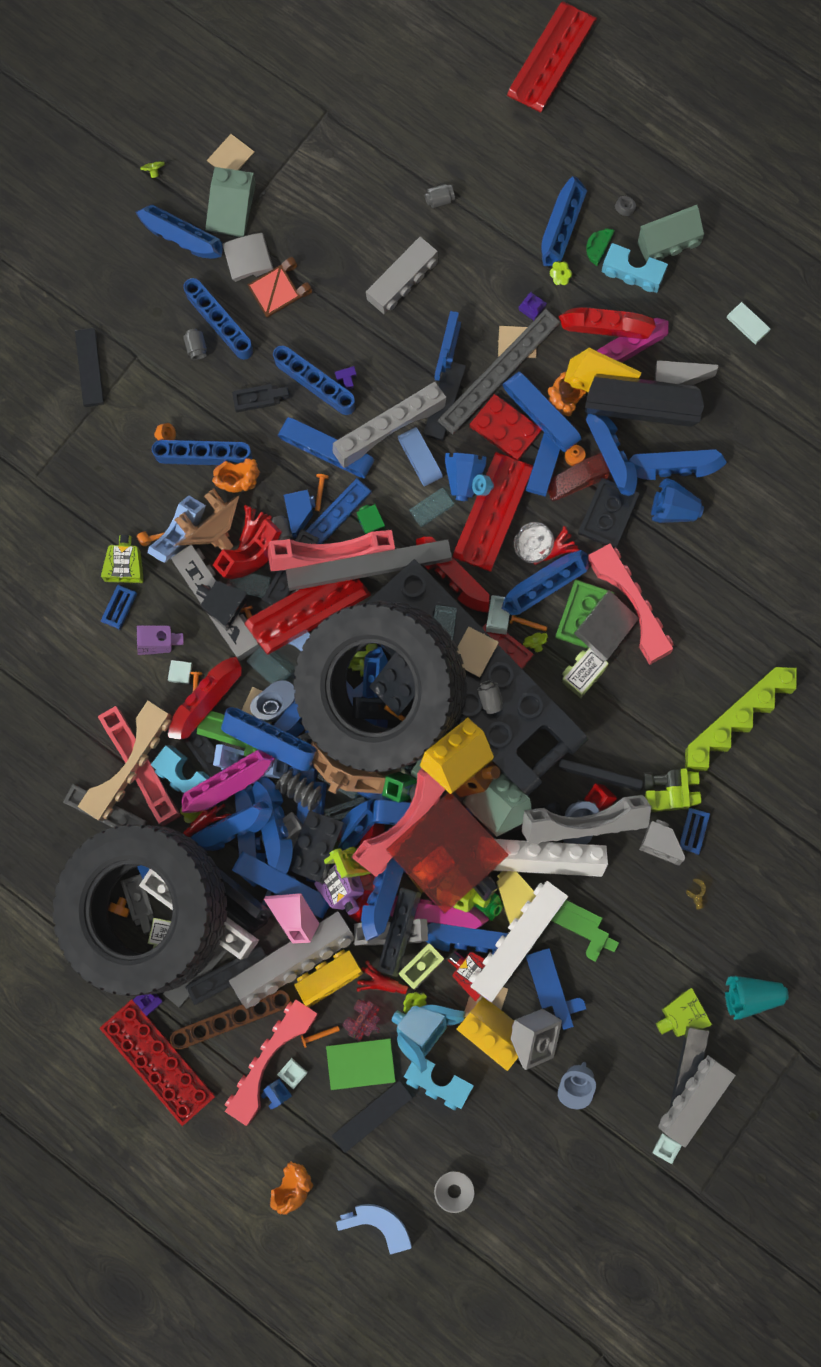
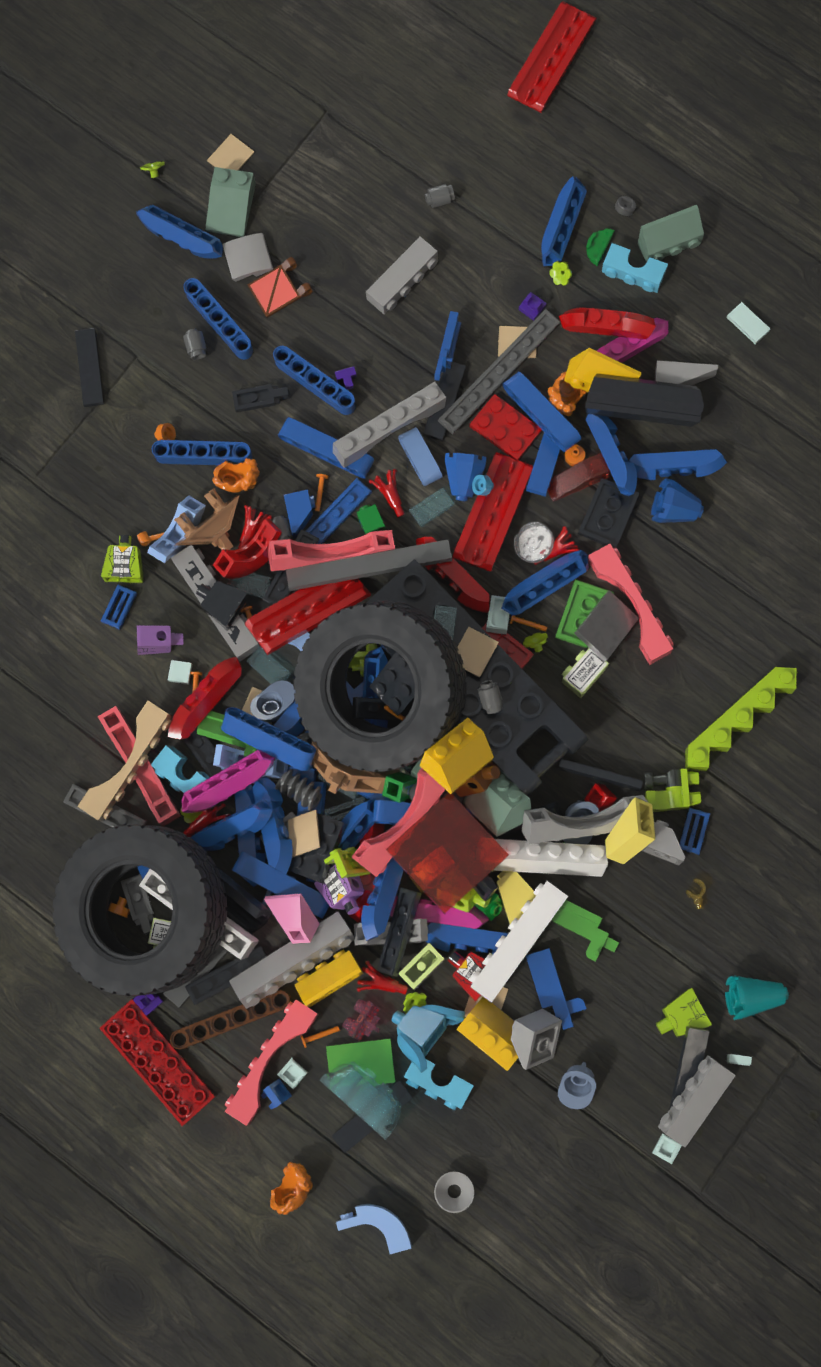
(304, 833): none -> tan window
(365, 1096): none -> clear light blue windscreen
(390, 491): none -> red piece
(631, 832): none -> light yellow slope
(738, 1059): none -> light aqua tile

